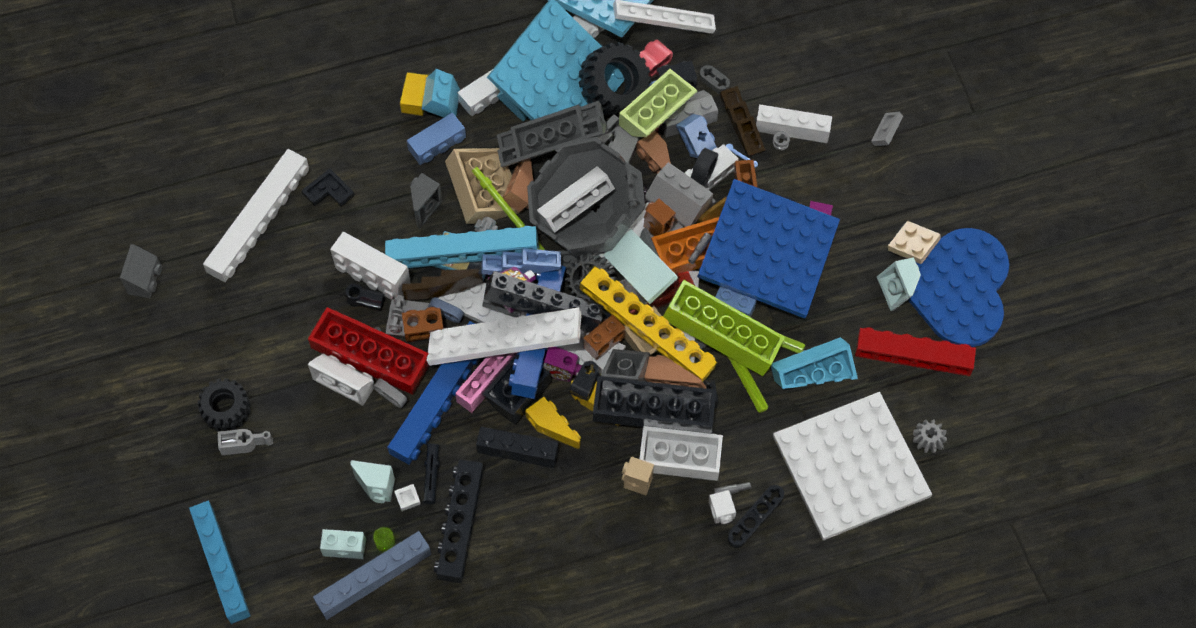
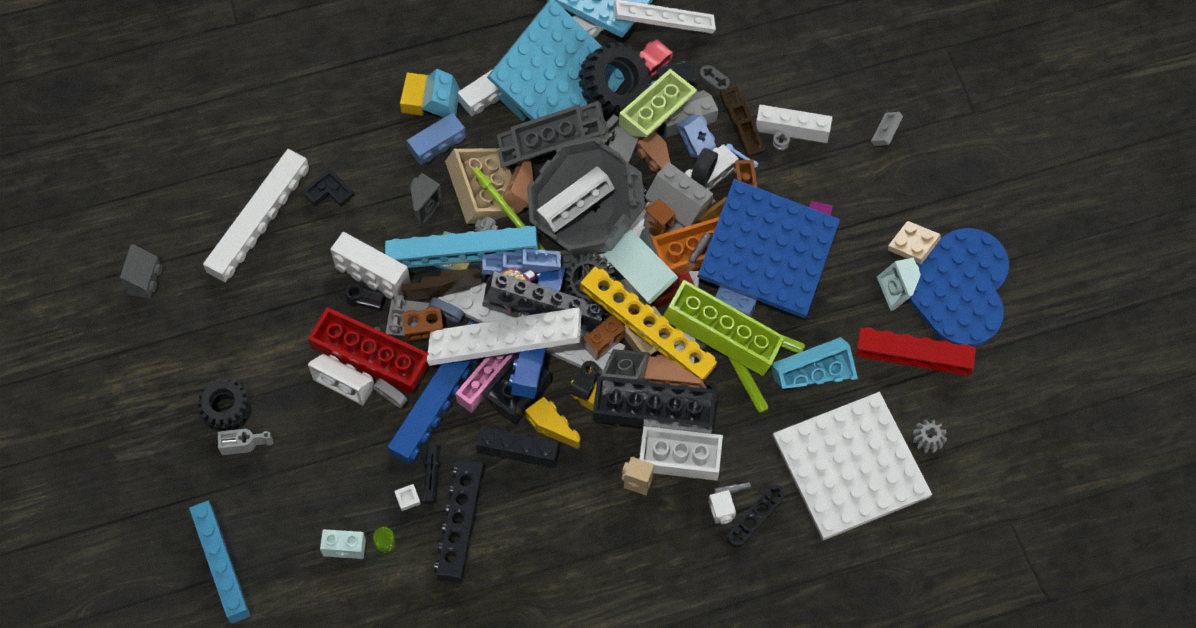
(372, 575): sand blue brick -> none
(375, 480): light aqua slope -> none
(561, 363): magenta torso -> none

